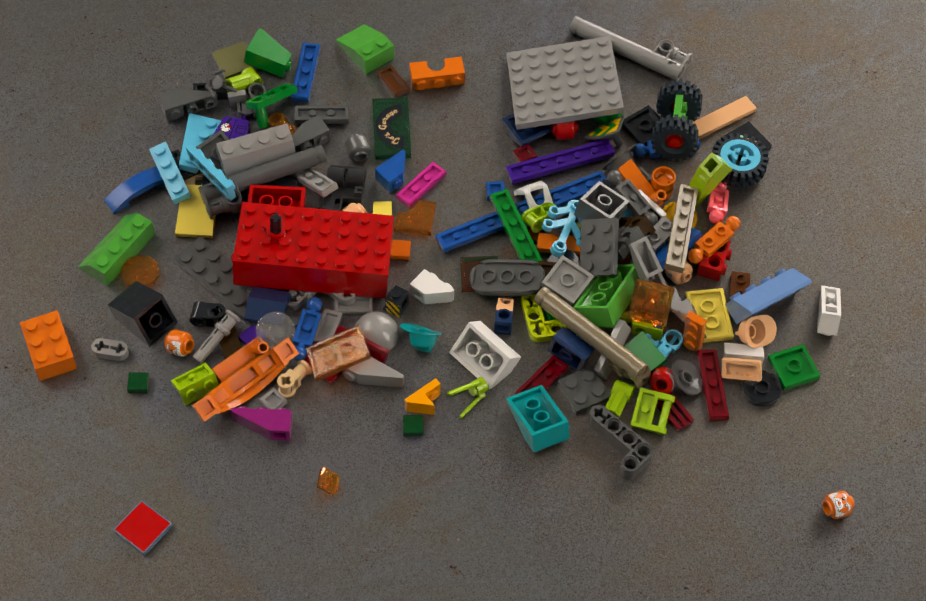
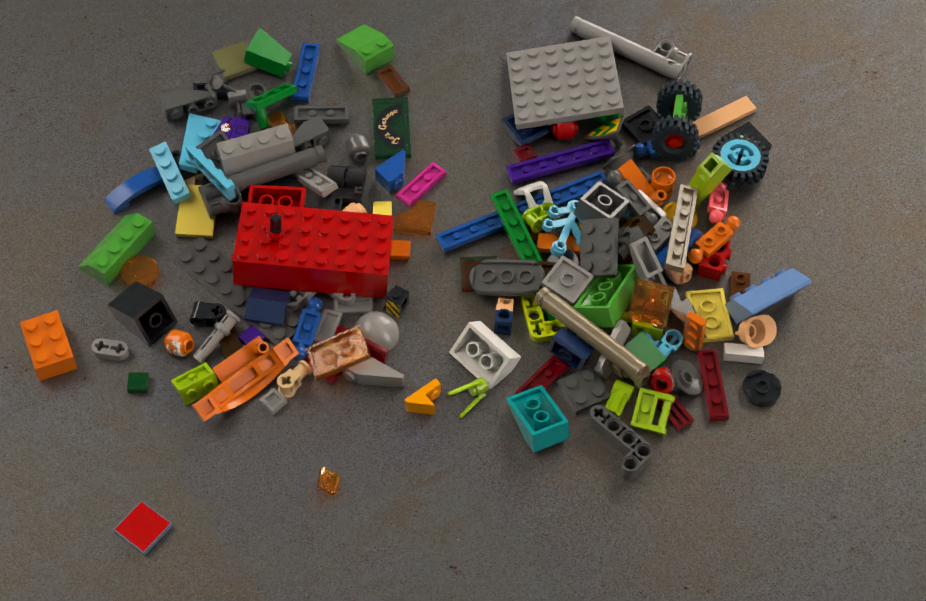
(244, 80): lime piece -> none
(267, 422): magenta slope -> none
(274, 328): clear tile -> none
(412, 425): dark green tile -> none
(421, 337): teal piece -> none
(424, 78): orange arch -> none
(430, 289): white slope -> none
(493, 187): blue tile -> none
(742, 369): light nougat tile -> none
(793, 367): green tile -> none
(829, 311): white slope -> none
(838, 504): orange head -> none

